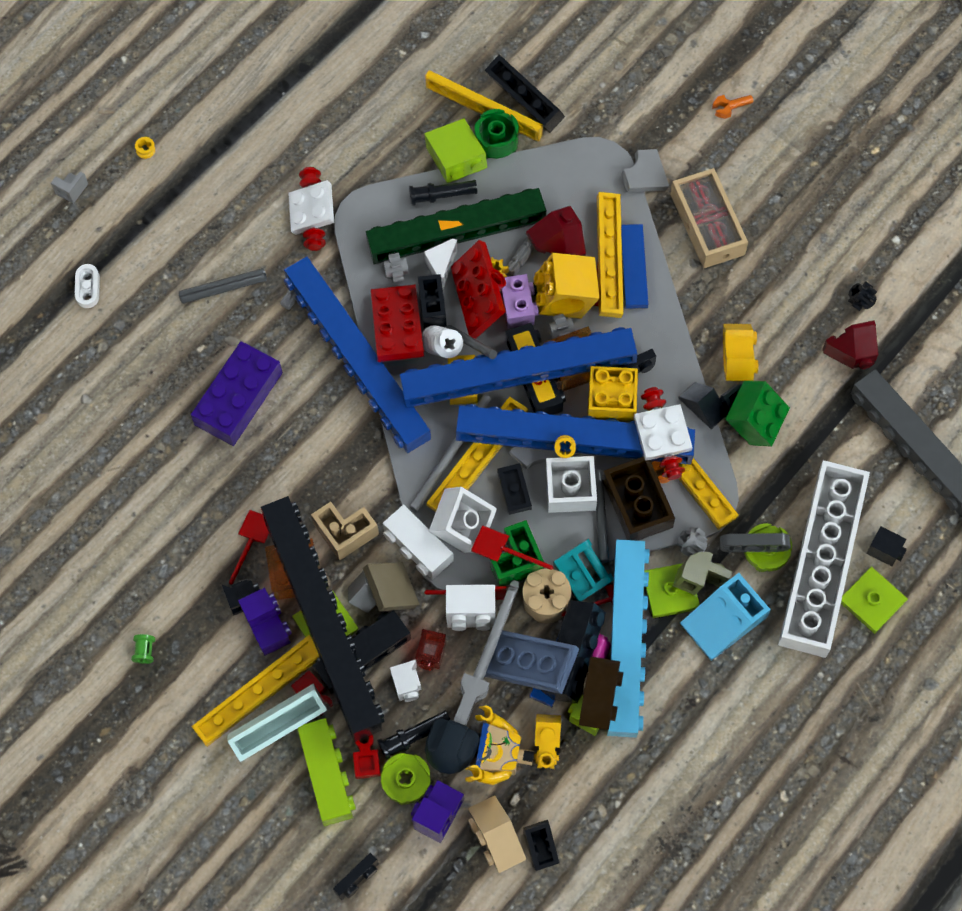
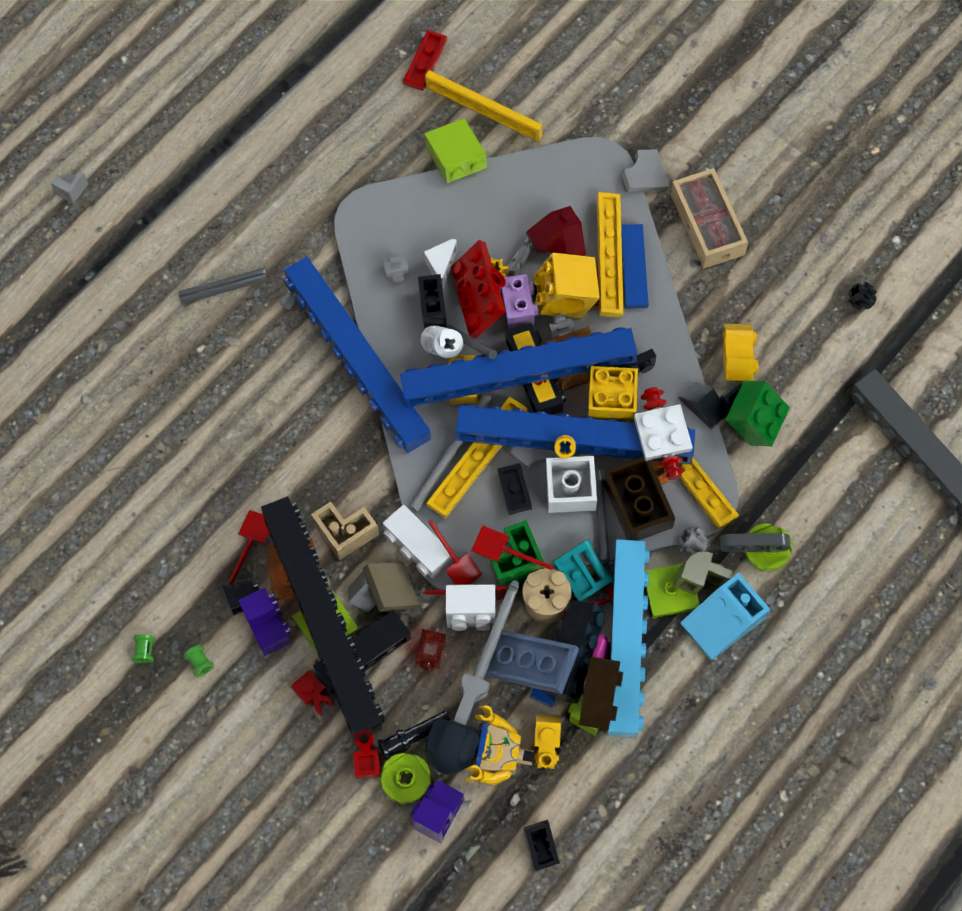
(87, 288): white plate -> none
(145, 153): yellow bush -> none
(198, 660): none -> bright green bush
(236, 393): dark purple brick -> none
(256, 691): yellow tile -> none
(276, 722): light aqua brick -> none
(311, 208): white plate -> none
(325, 772): lime brick -> none
(349, 884): black plate -> none
(397, 323): red plate -> none
(406, 681): white window -> none
(425, 59): none -> red tile
(431, 192): black pin -> none
(461, 223): dark green brick -> none
(461, 518): white brick -> none
(464, 569): none -> red piece
(497, 133): green brick -> none
(497, 833): tan brick -> none
(524, 93): black brick -> none
(729, 105): orange bar -> none
(824, 559): white brick -> none
(855, 347): dark red slope -> none
(873, 600): lime plate -> none
(887, 546): black brick -> none

